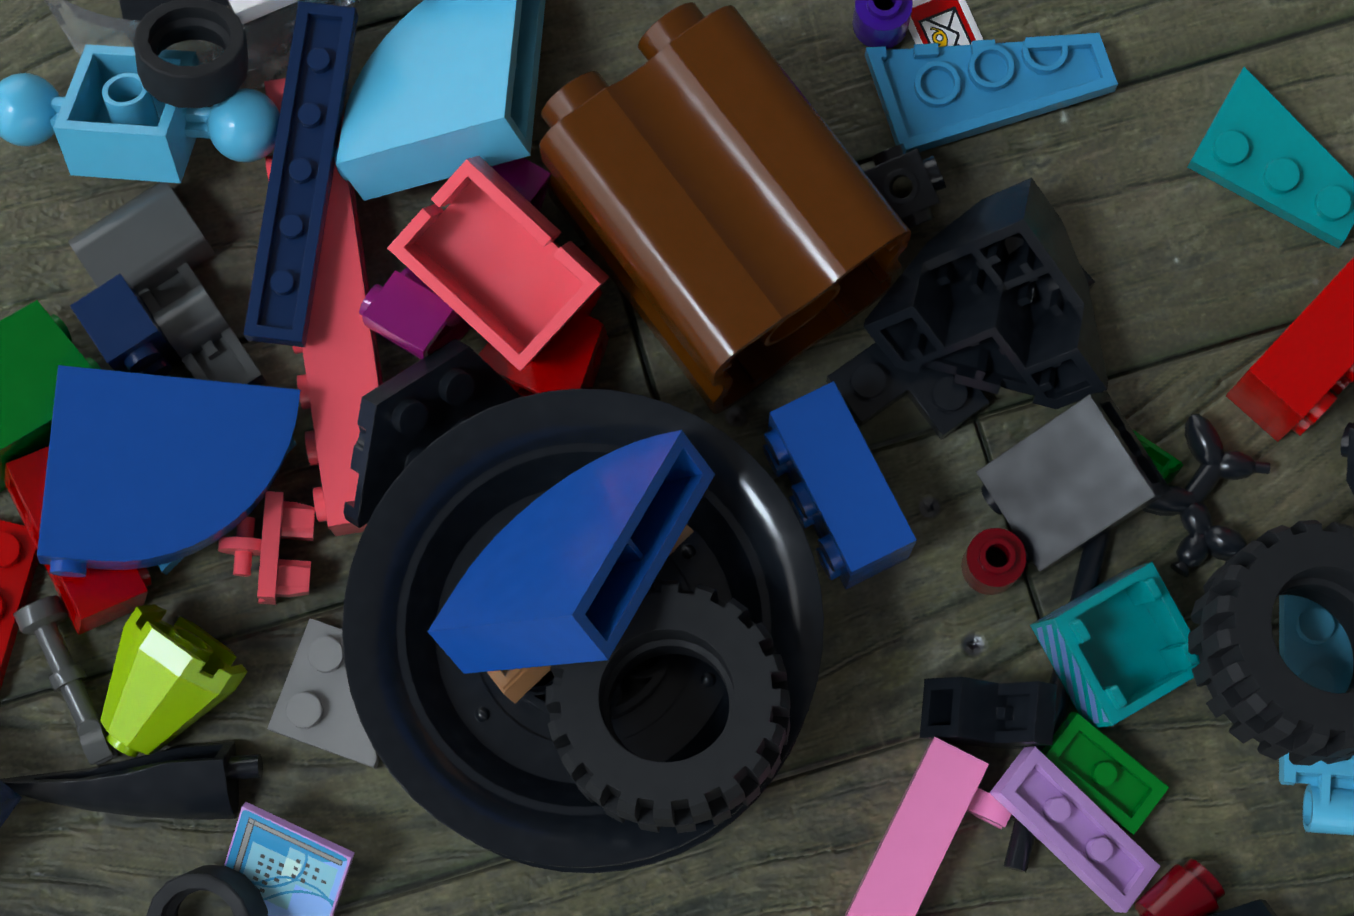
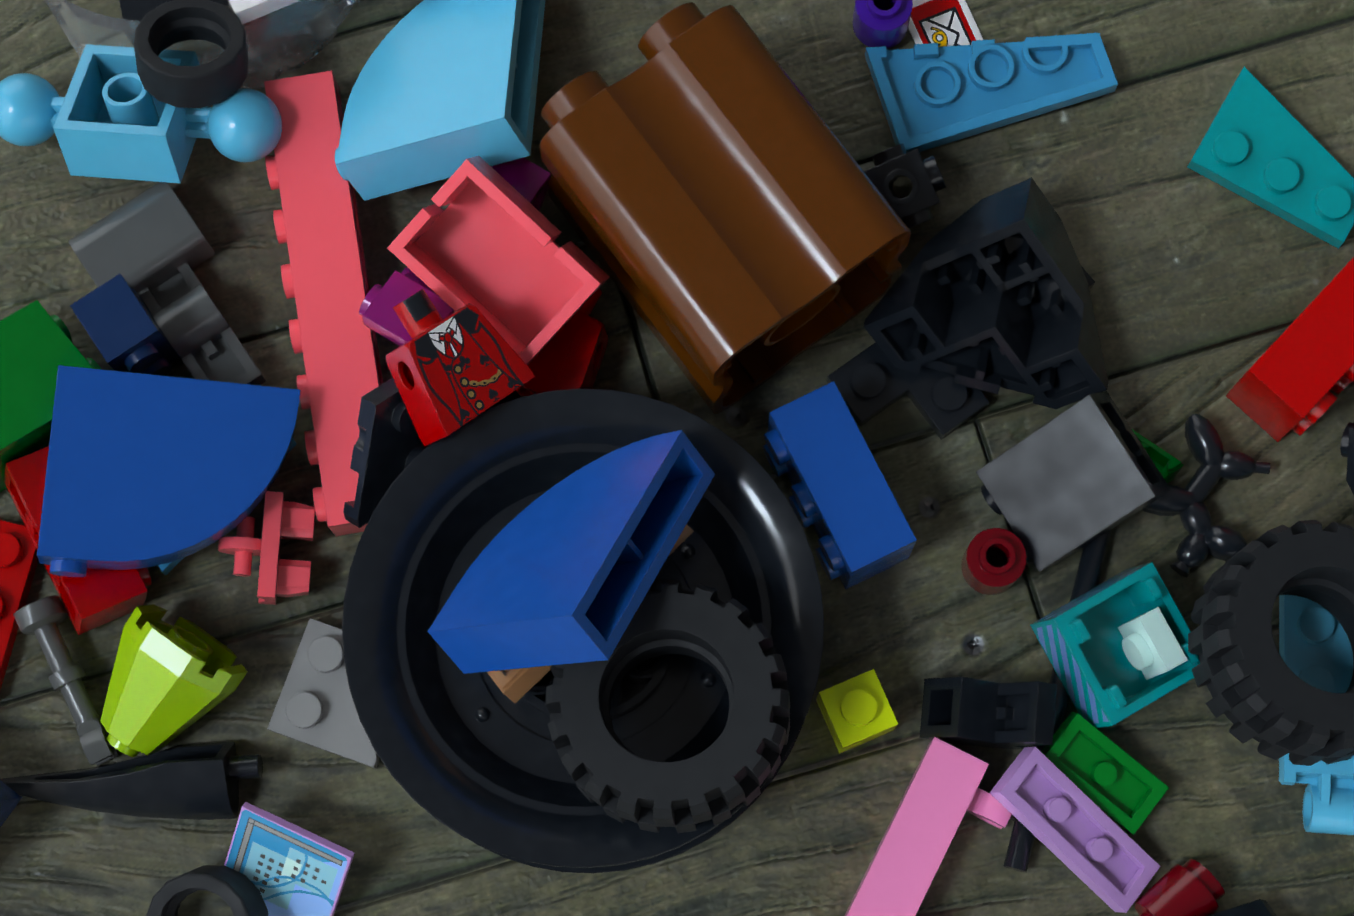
(301, 174): dark blue plate -> none
(451, 366): none -> red torso
(856, 711): none -> neon yellow brick
(1151, 644): none -> light aqua plate

